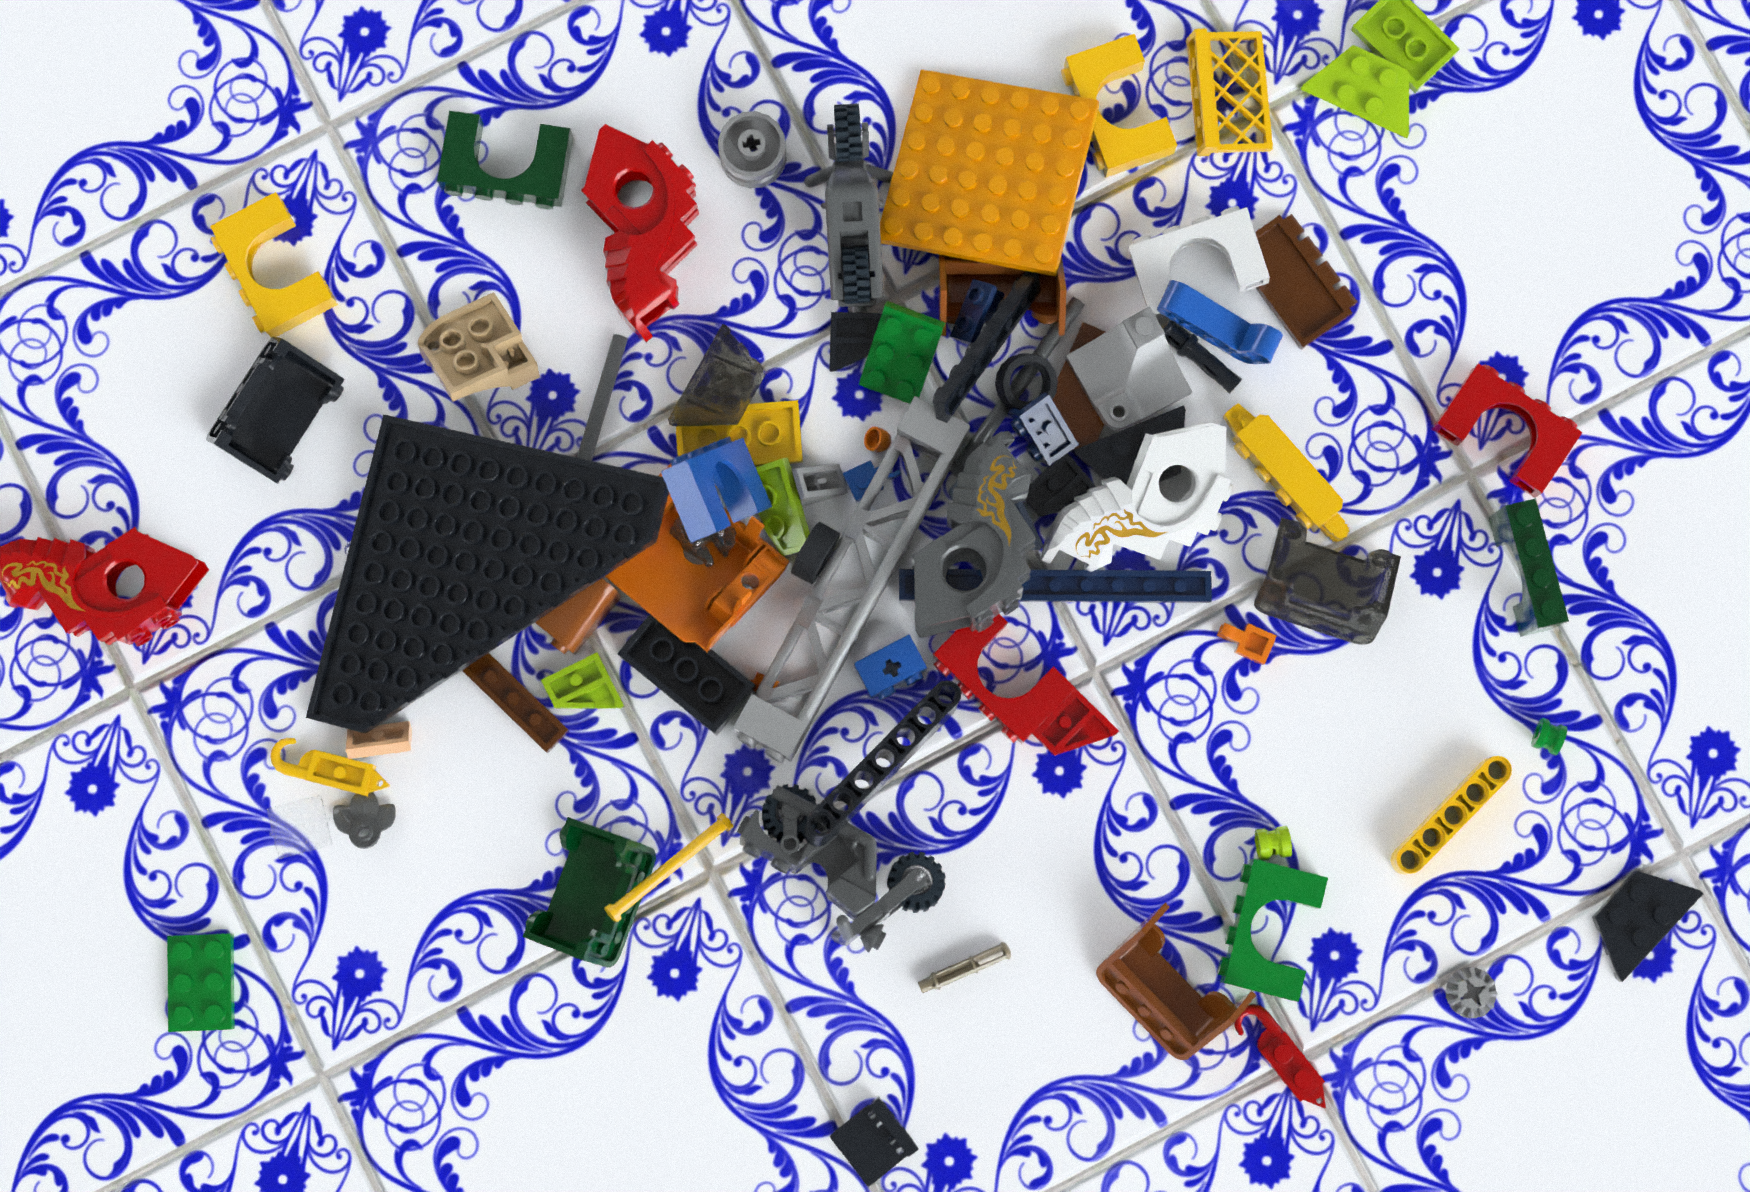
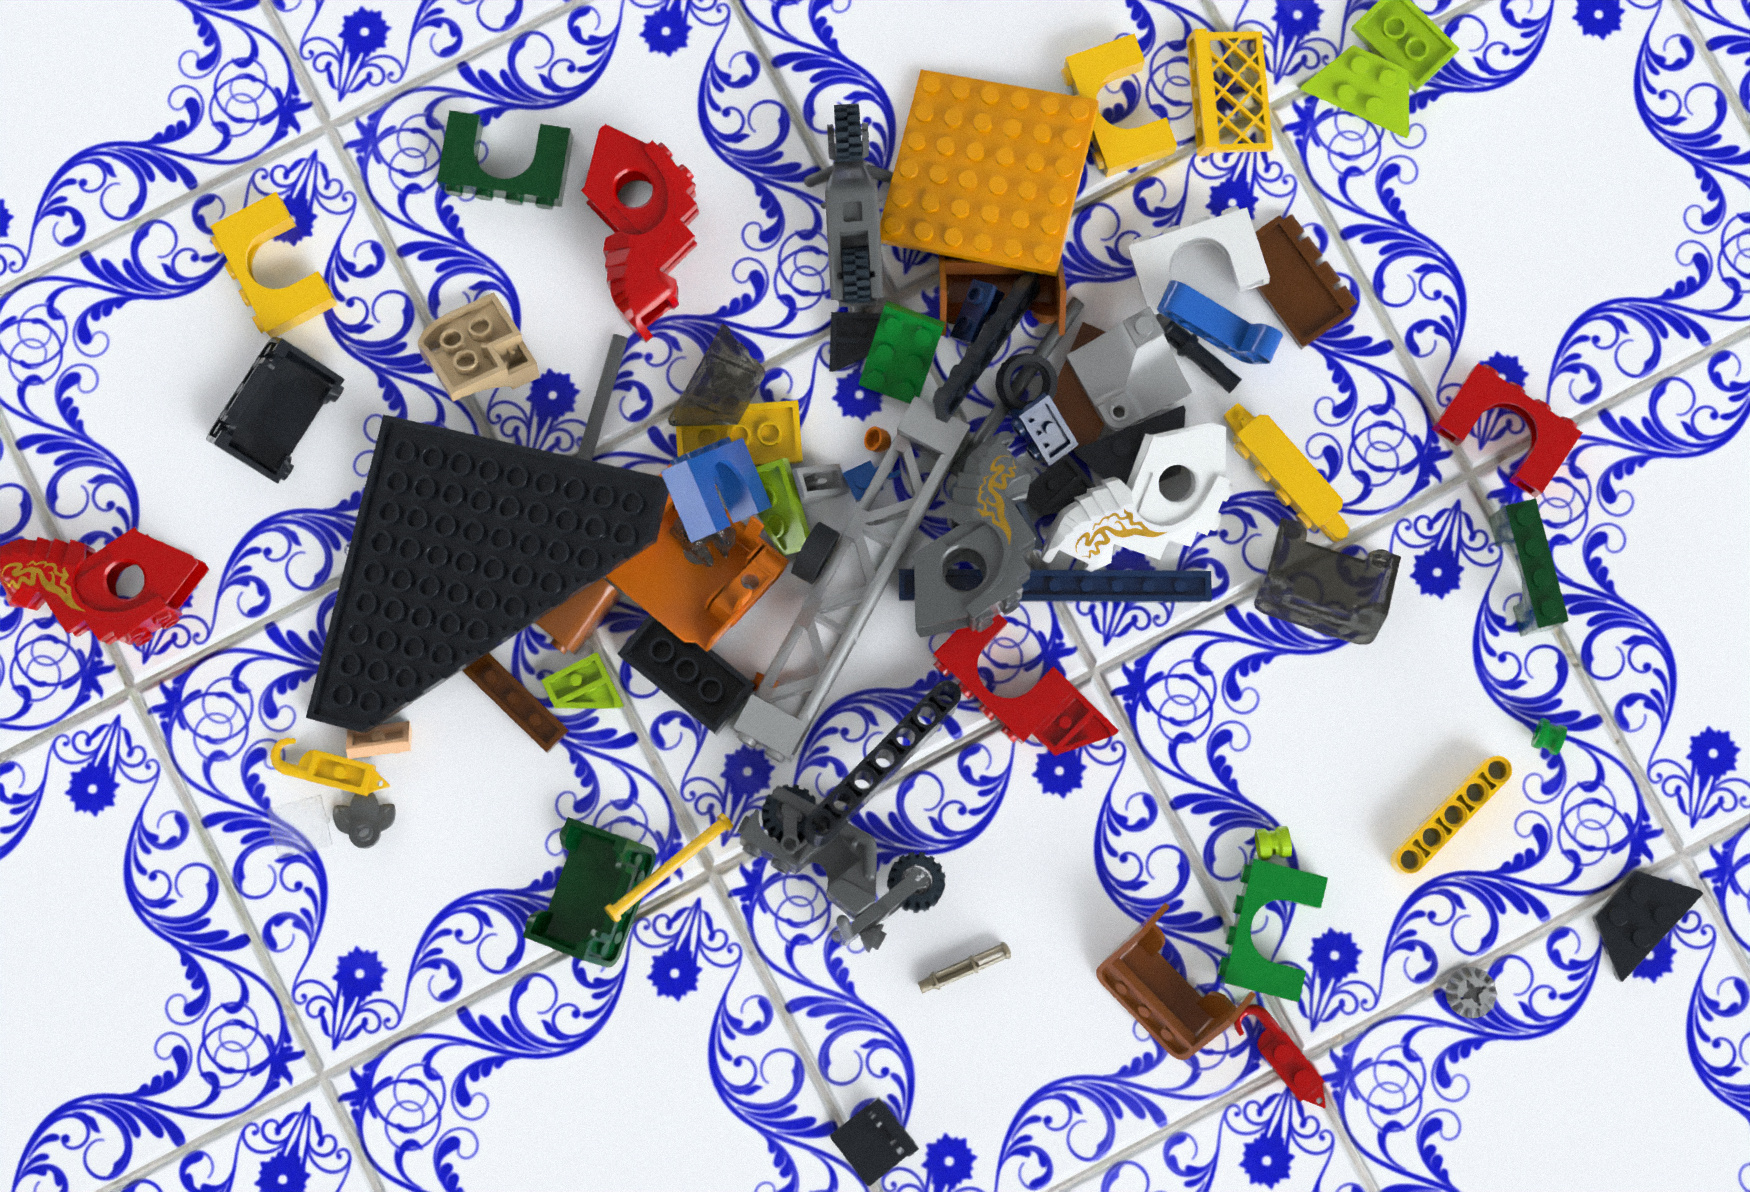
(200, 982): green plate -> none
(749, 132): light grey wheel -> none
(900, 652): blue brick -> none
(1251, 642): orange plate -> none

